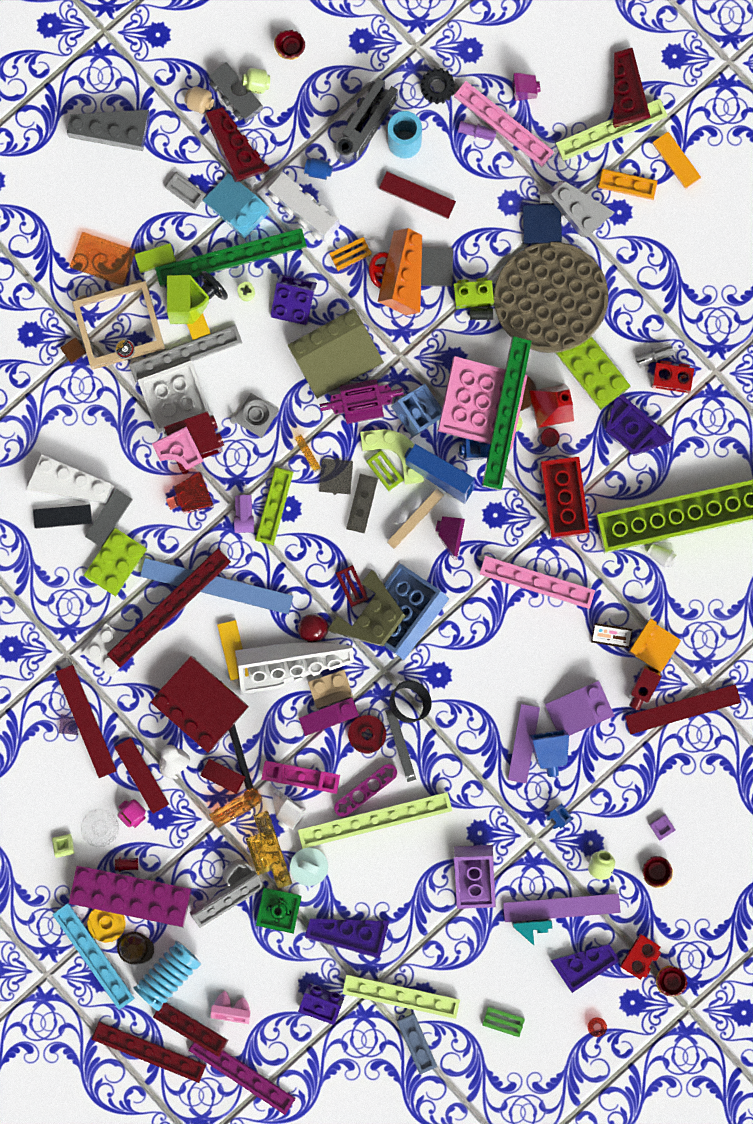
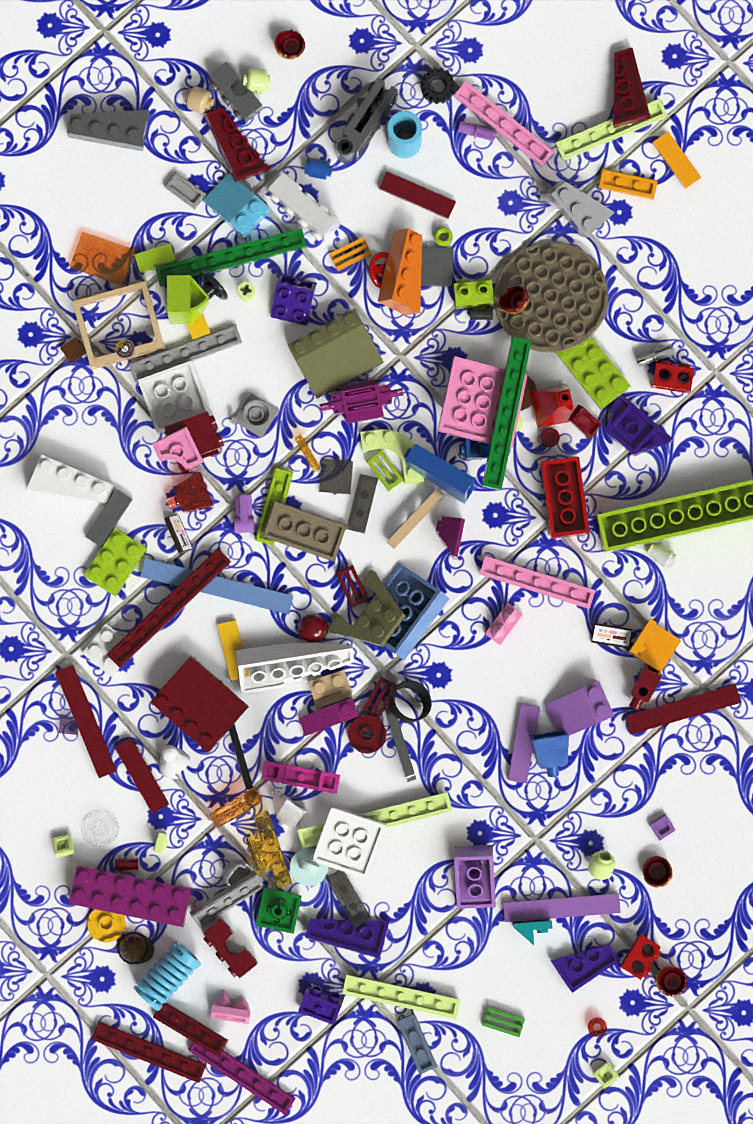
(62, 516): black tile -> none
(93, 956): medium azure plate -> none
(131, 813): dark pink head -> none
(161, 843): none -> yellowish green tile
(178, 534): none -> slope
(217, 937): none -> dark red arch
(222, 776): dark red slope -> none
(304, 531): none -> dark tan tile
(348, 842): none -> white plate
(348, 898): none -> clear smoke tile
(363, 787): magenta beam -> none
(372, 711): none -> dark red tile
(418, 410): medium blue brick -> none
(443, 230): none -> lime plate
(503, 624): none -> bright pink tile
(514, 300): none -> dark red hair
(525, 86): magenta slope -> none
(541, 224): dark blue tile -> none
(560, 816): blue tile -> none
(584, 421): none -> dark red tile
(606, 1075): none -> yellowish green tile

